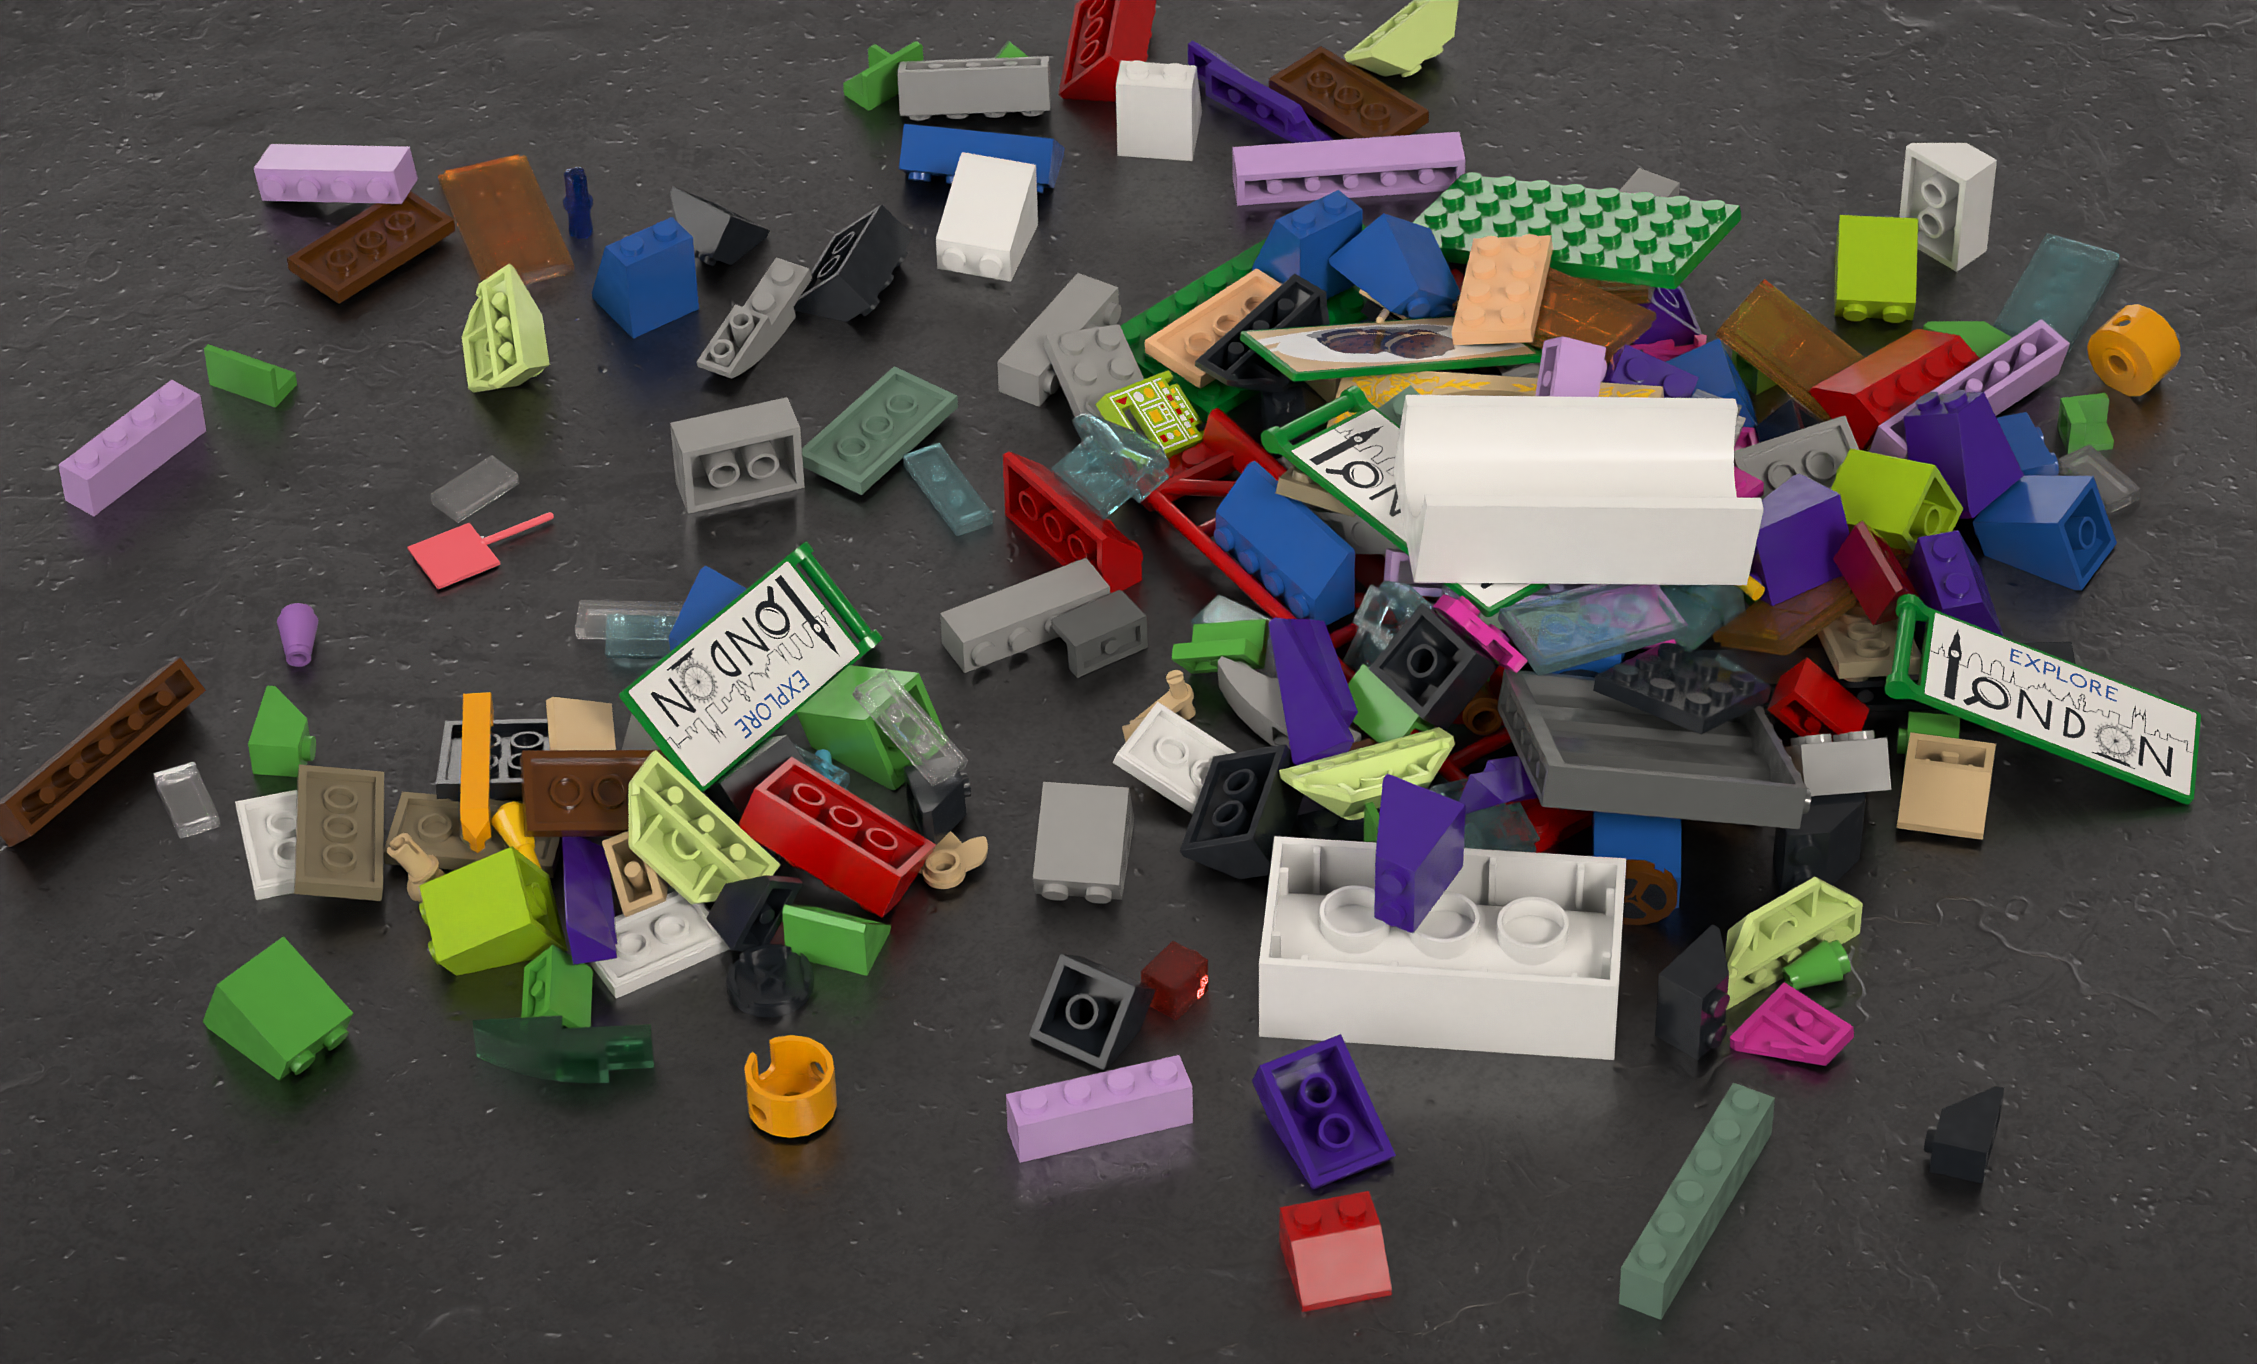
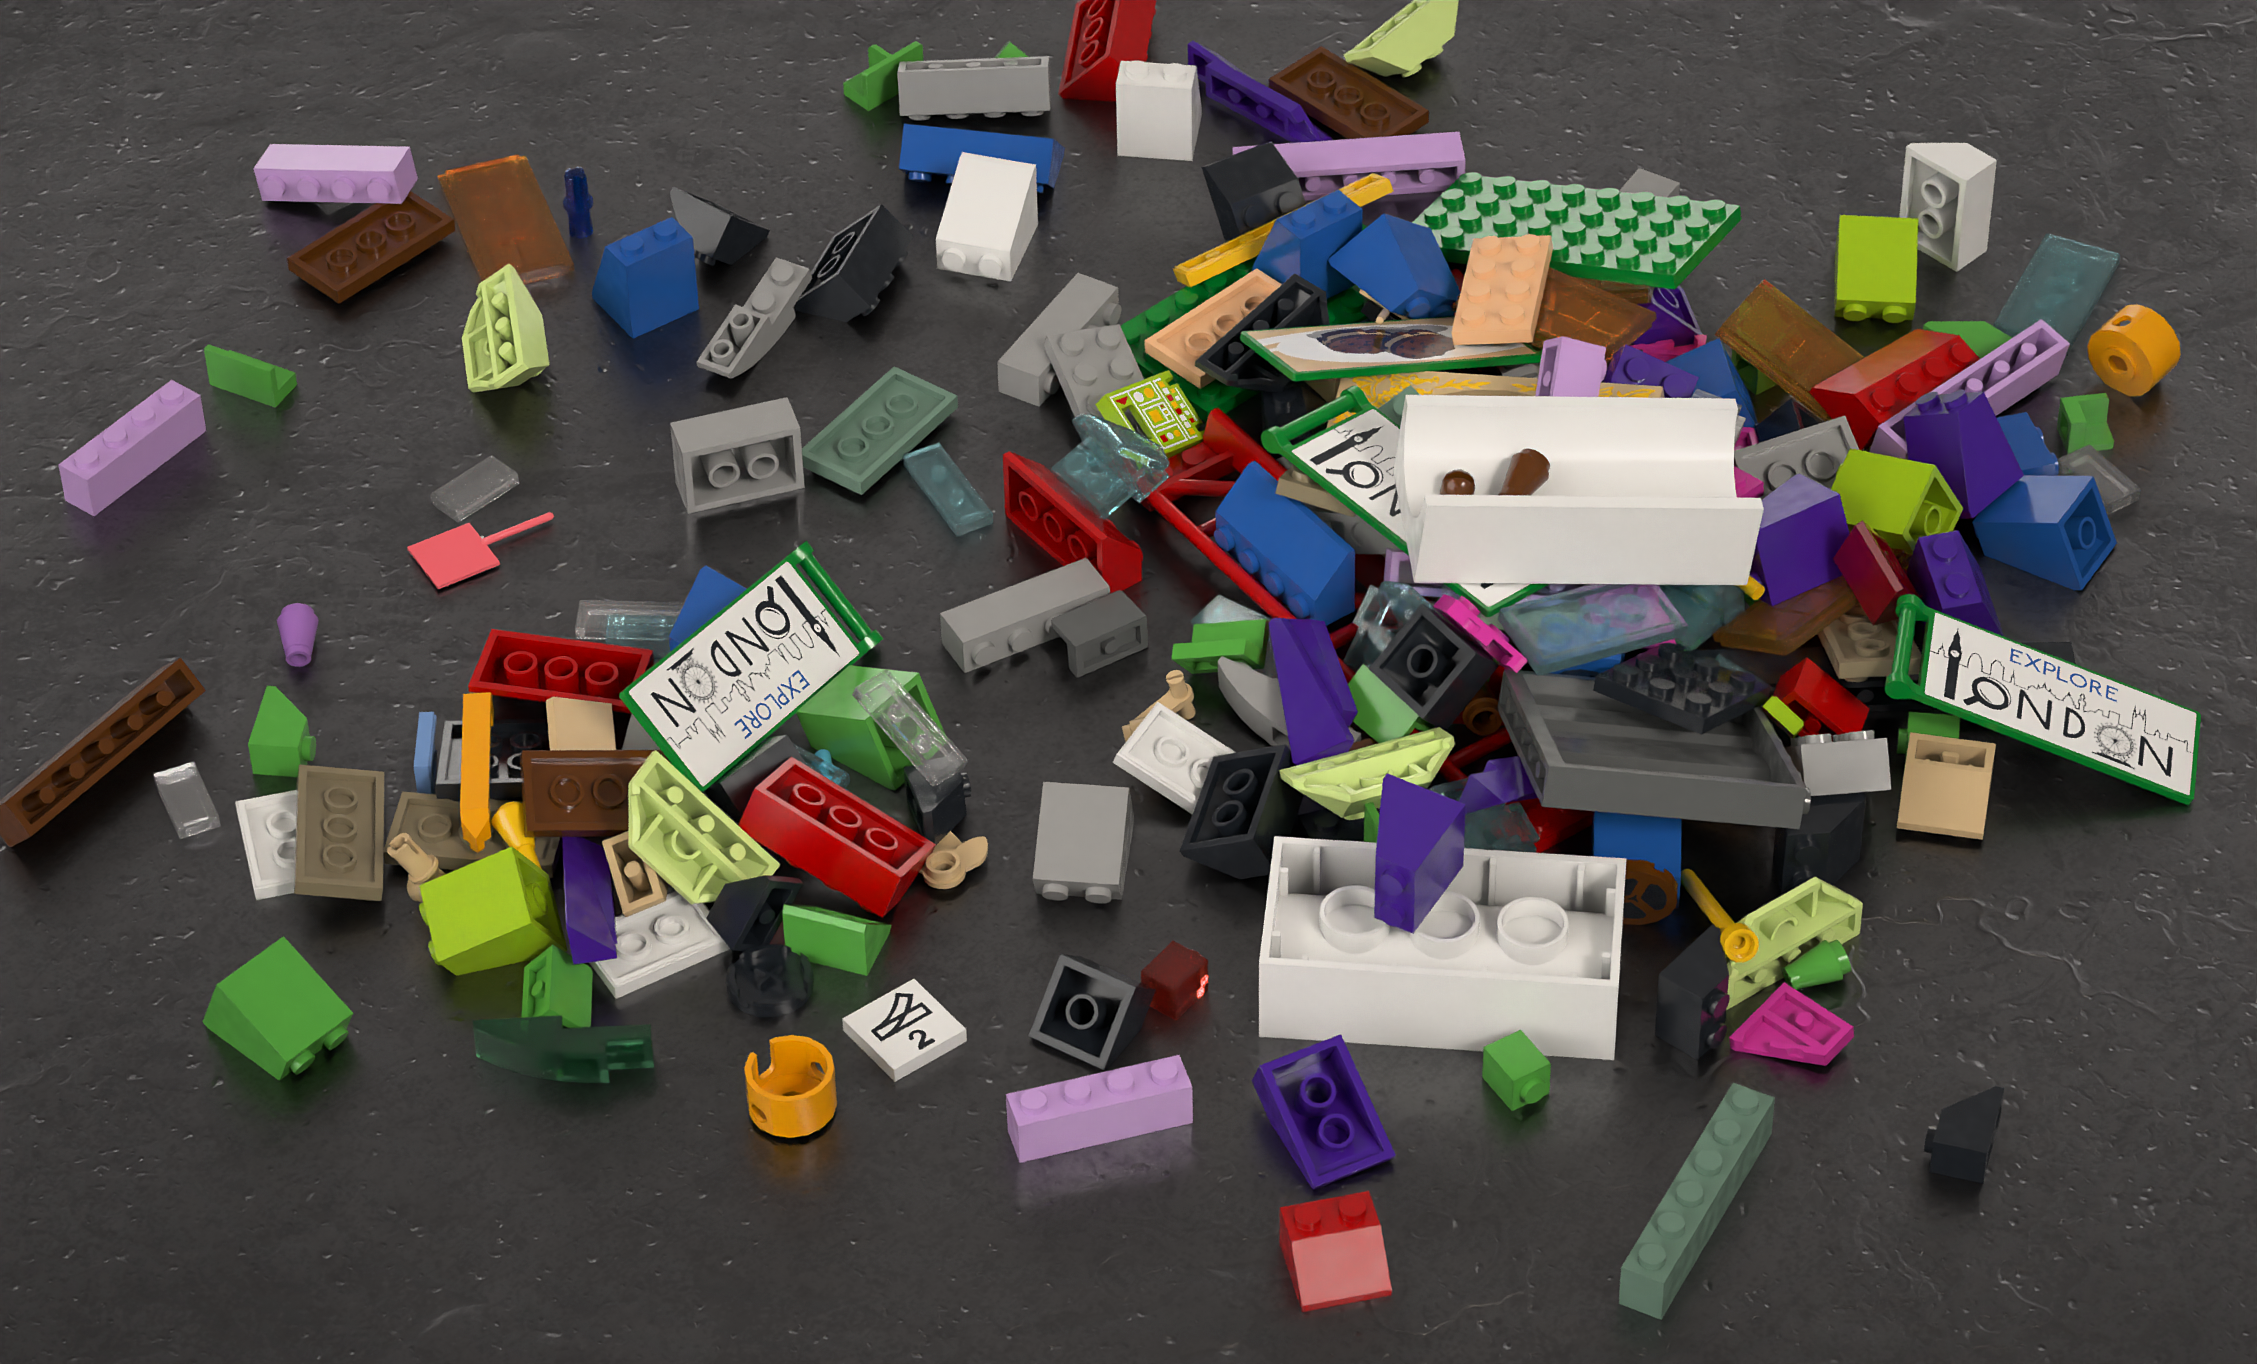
(425, 754): none -> medium blue tile
(557, 667): none -> red slope
(904, 1030): none -> white tile
(1250, 244): none -> yellow tile
(1252, 189): none -> black slope
(1457, 483): none -> reddish brown hinge
(1516, 1070): none -> bright green brick
(1526, 473): none -> reddish brown cone
(1736, 938): none -> yellow piece
(1783, 716): none -> lime tile

